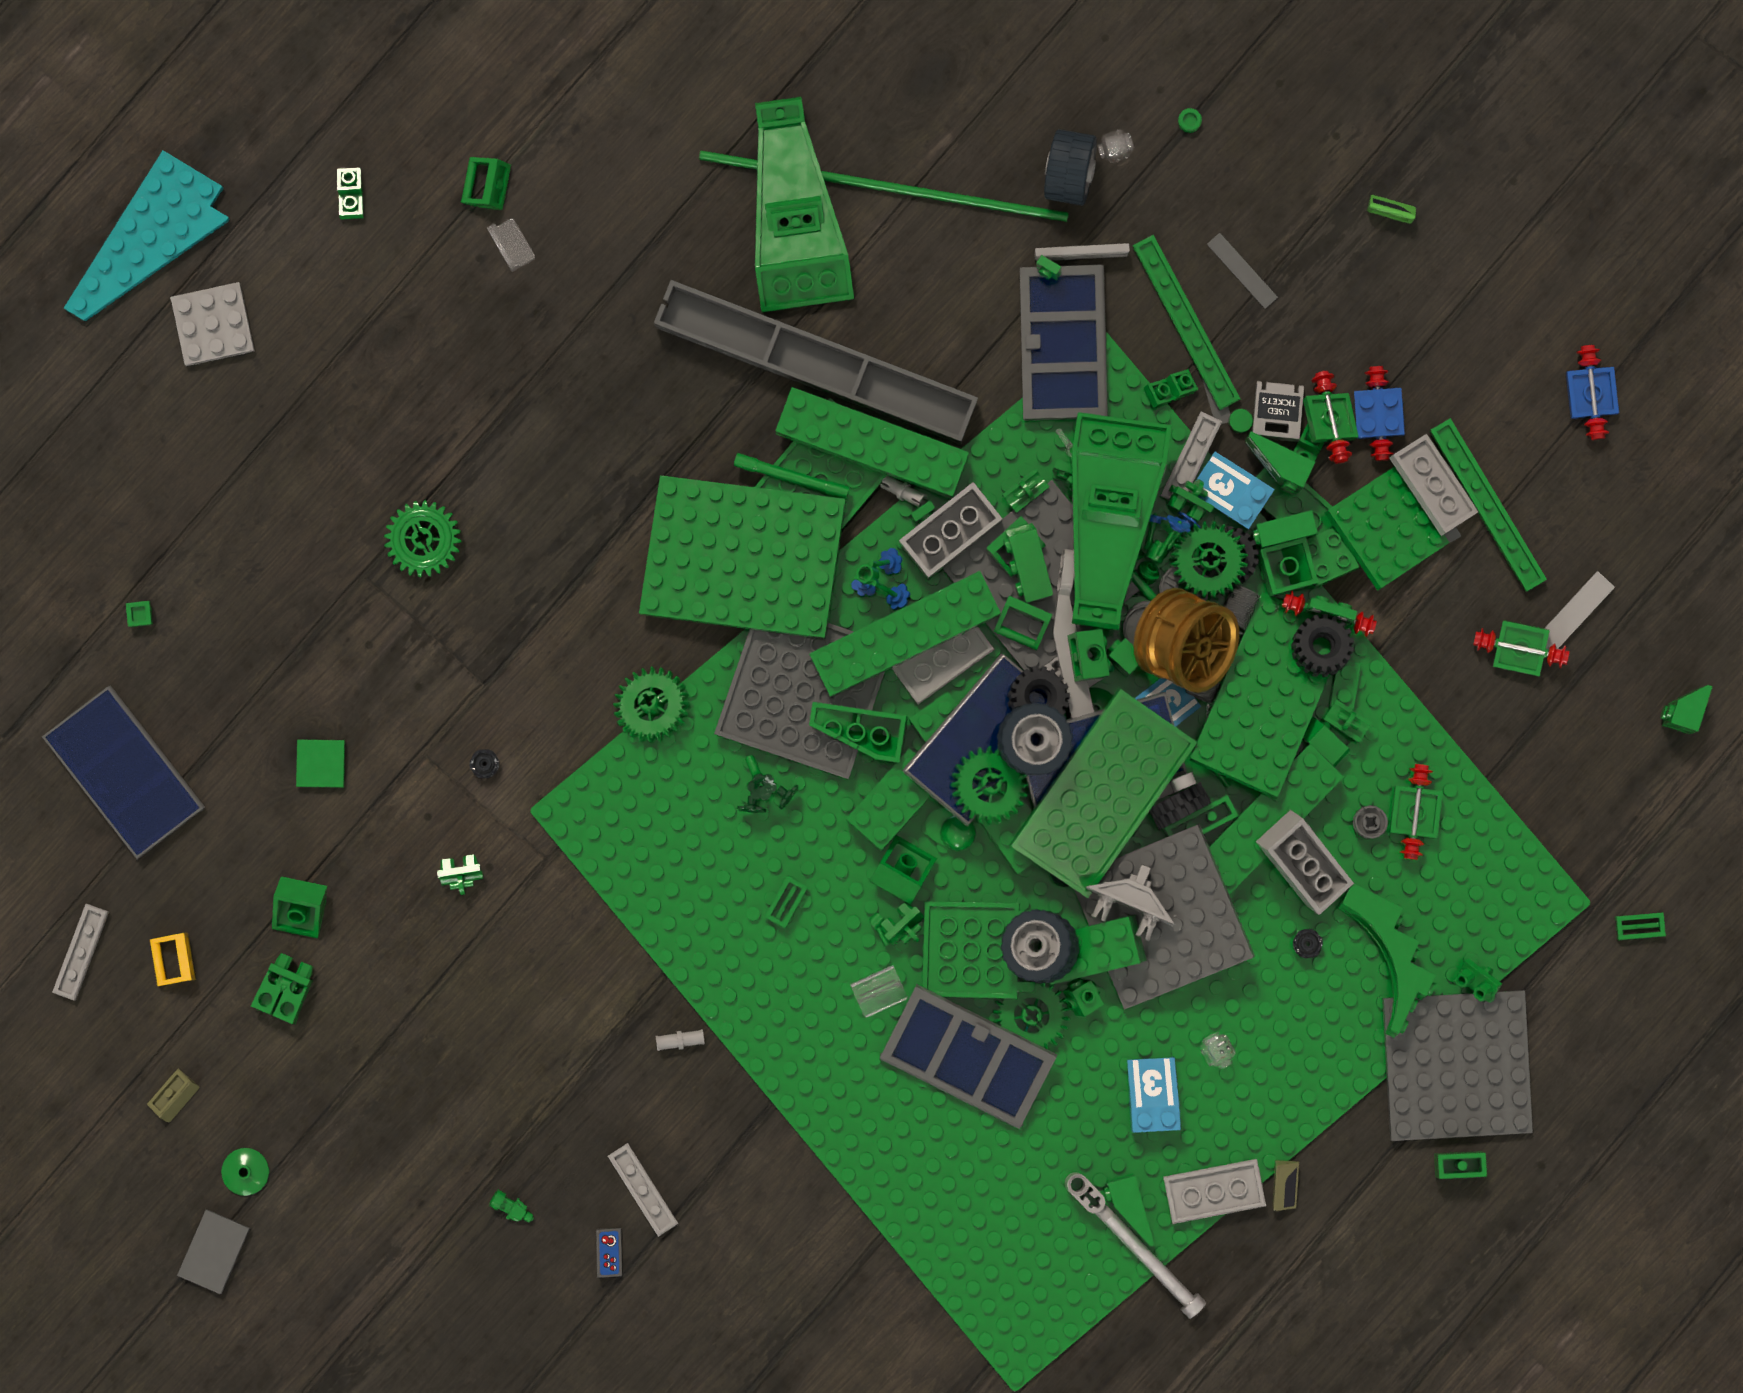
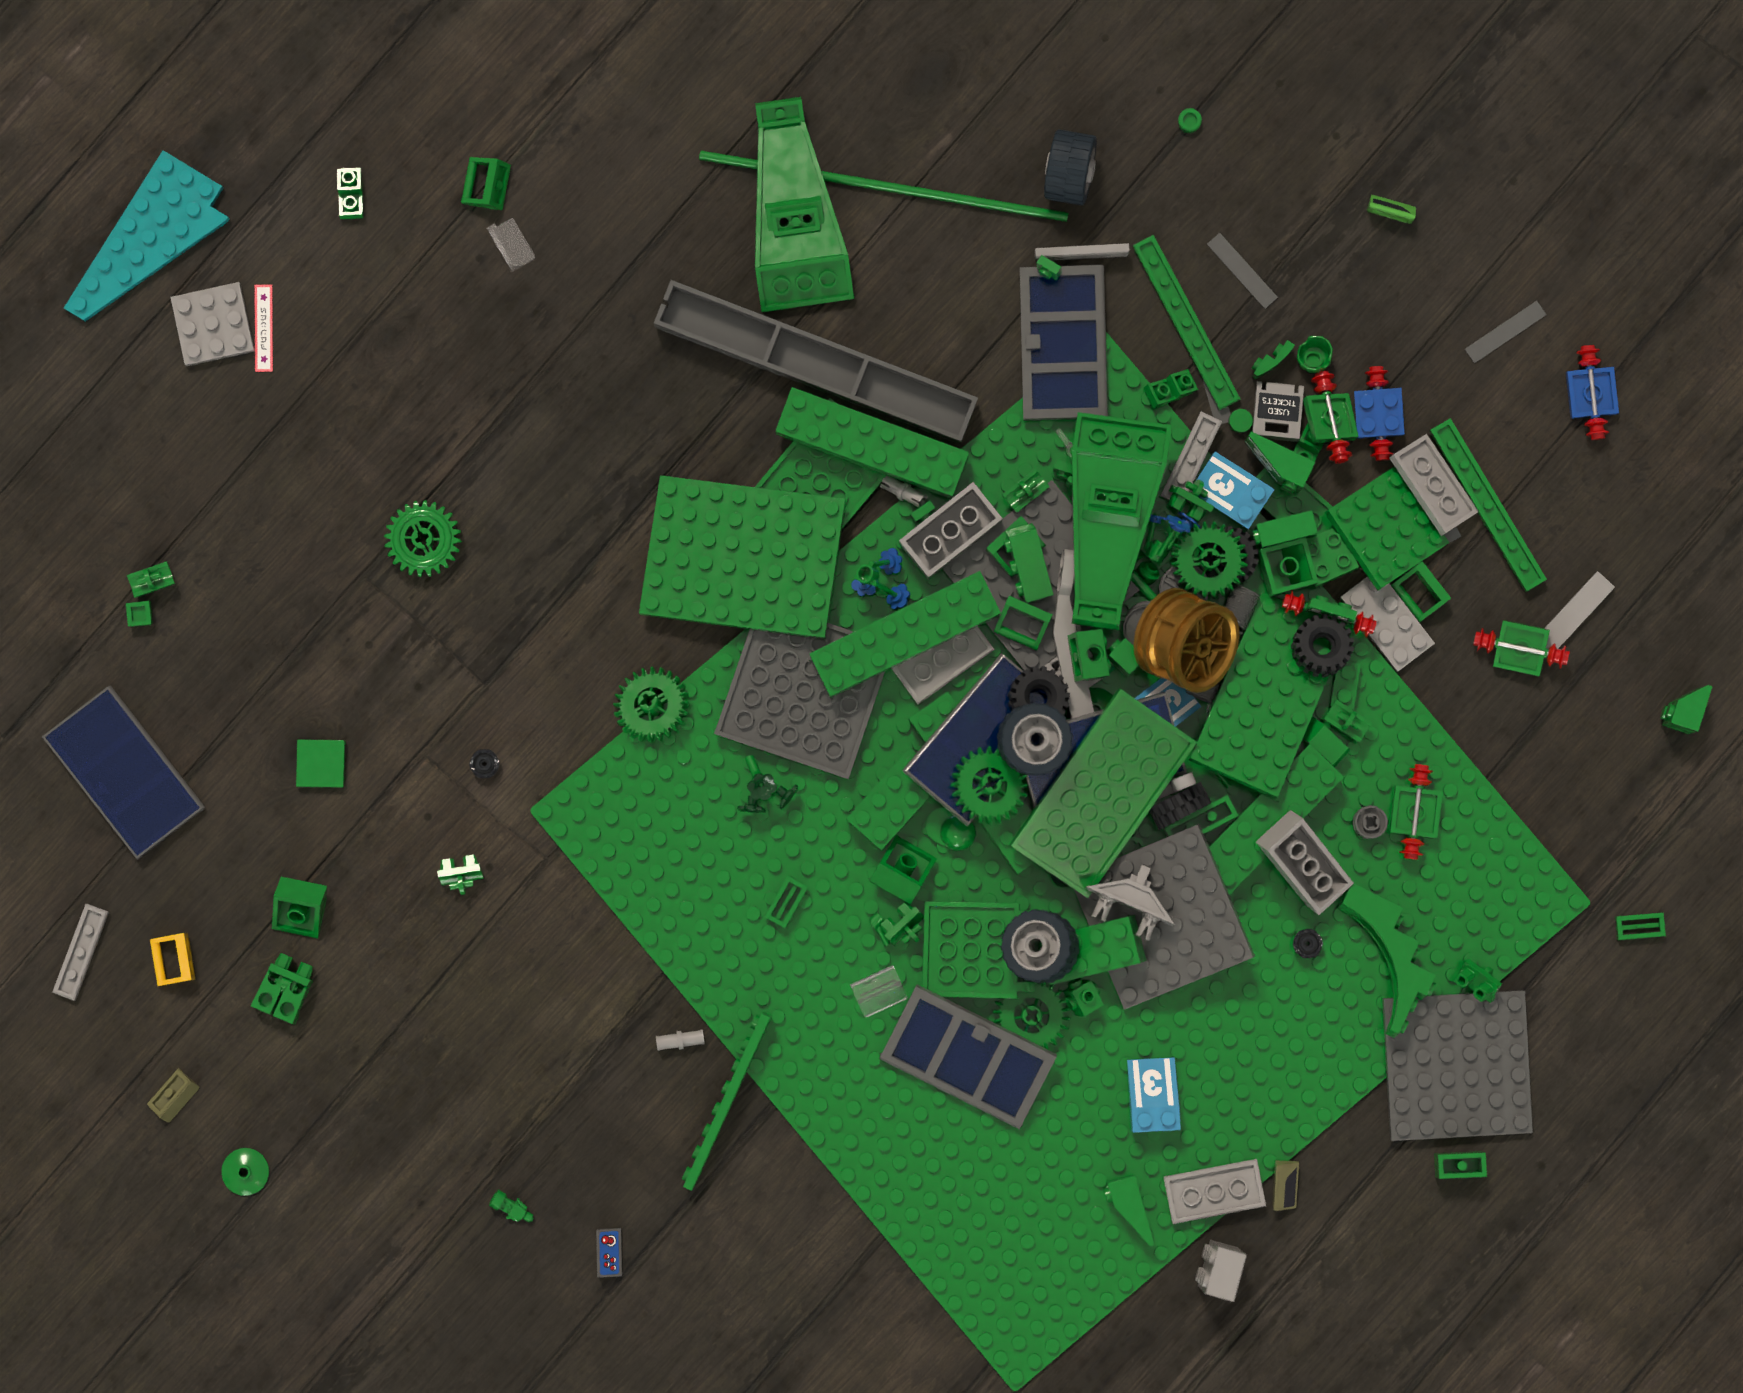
(151, 579): none -> green hips
(213, 1251): dark grey tile -> none
(263, 329): none -> sticker
(643, 1189): light grey tile -> none
(721, 1109): none -> green plate
(828, 487): green piece -> none
(868, 731): green wedge -> none
(1116, 146): clear head -> none
(1191, 1303): flat silver piece -> none
(1218, 1050): clear head -> none
(1220, 1270): none -> light grey brick
(1265, 365): none -> green slope
(1315, 354): none -> green hair
(1397, 630): none -> light grey plate
(1430, 583): none -> green tile
(1505, 331): none -> dark grey sticker

